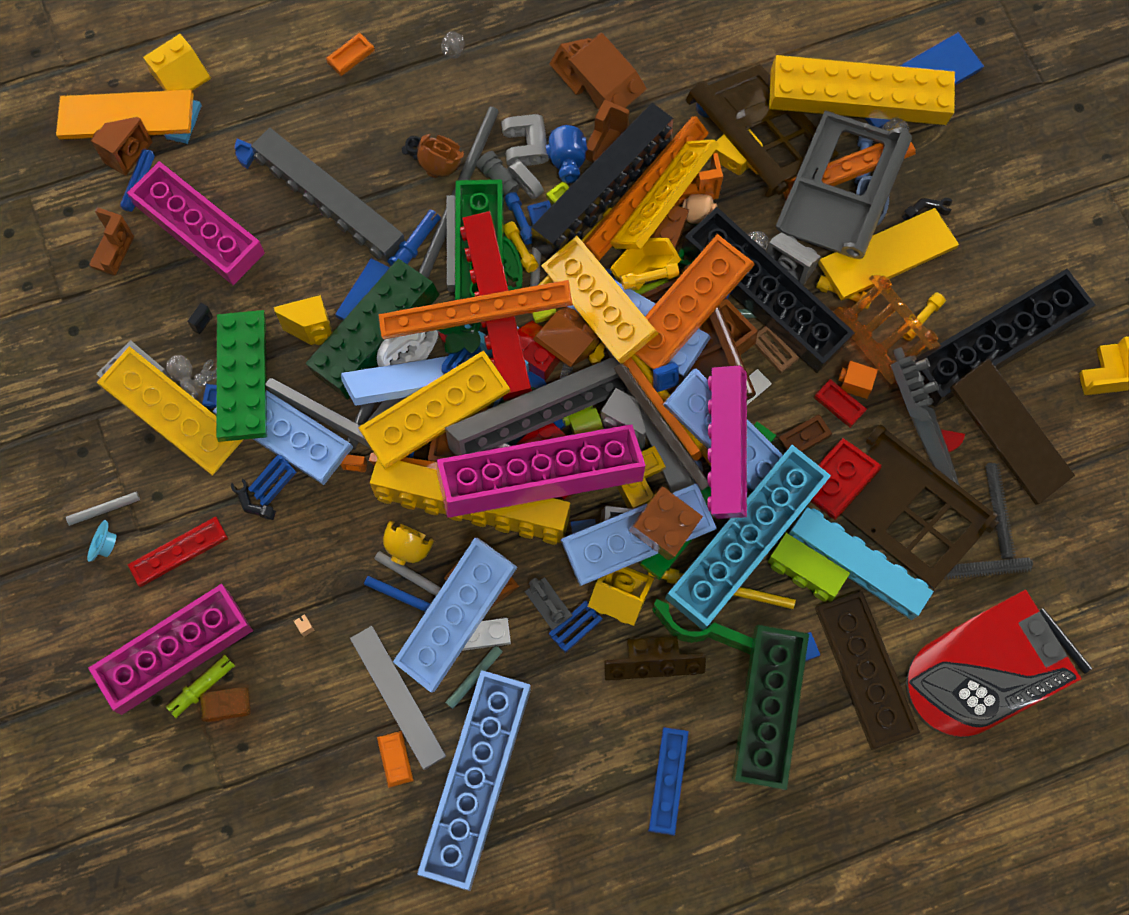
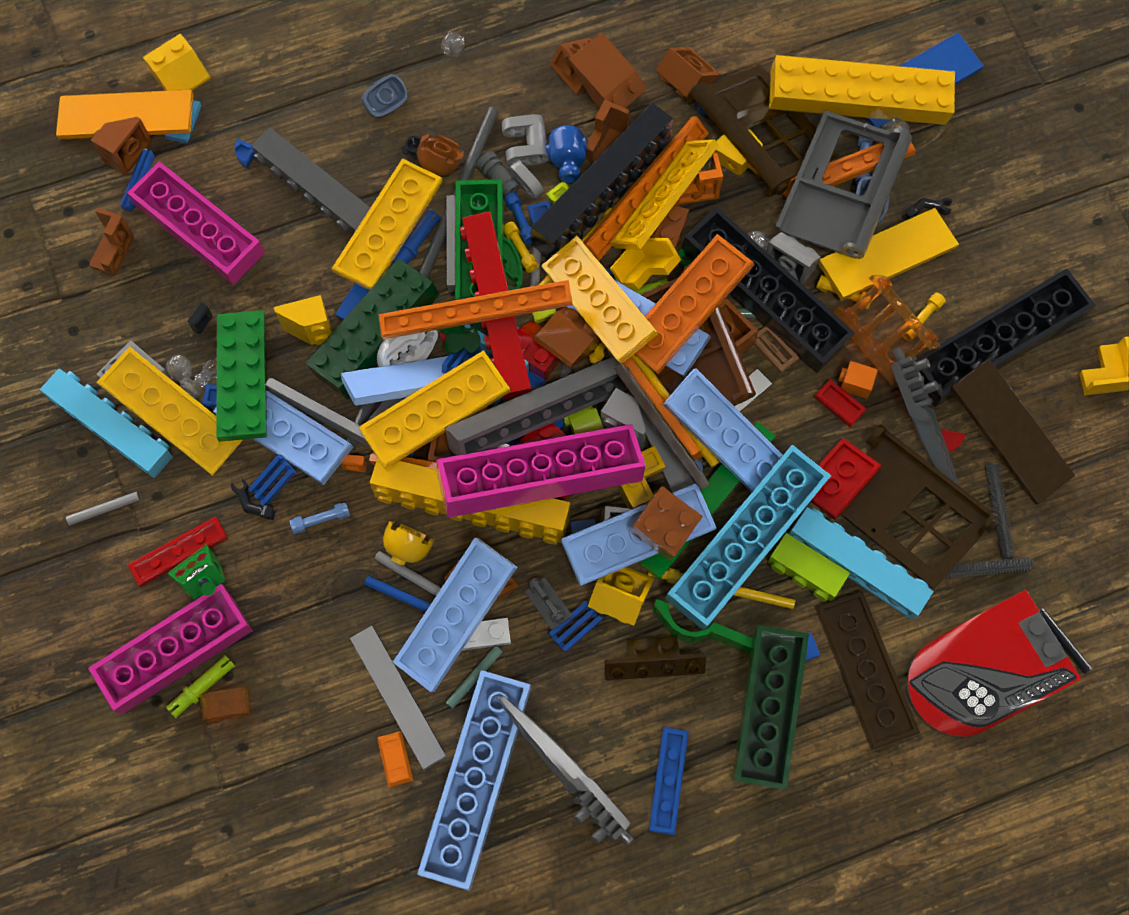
(102, 542): medium azure piece -> none
(107, 423): none -> medium azure brick
(198, 574): none -> green torso
(299, 525): none -> medium blue bar
(304, 626): light nougat piece -> none
(350, 54): orange tile -> none
(384, 96): none -> sand blue piece
(387, 225): none -> yellow tile
(574, 779): none -> dark grey piece
(666, 377): blue tile -> none
(669, 272): yellow bar -> none
(685, 69): none -> dark orange slope
(699, 207): light nougat head -> none
(728, 442): dark pink brick -> none
(806, 435): reddish brown plate -> none

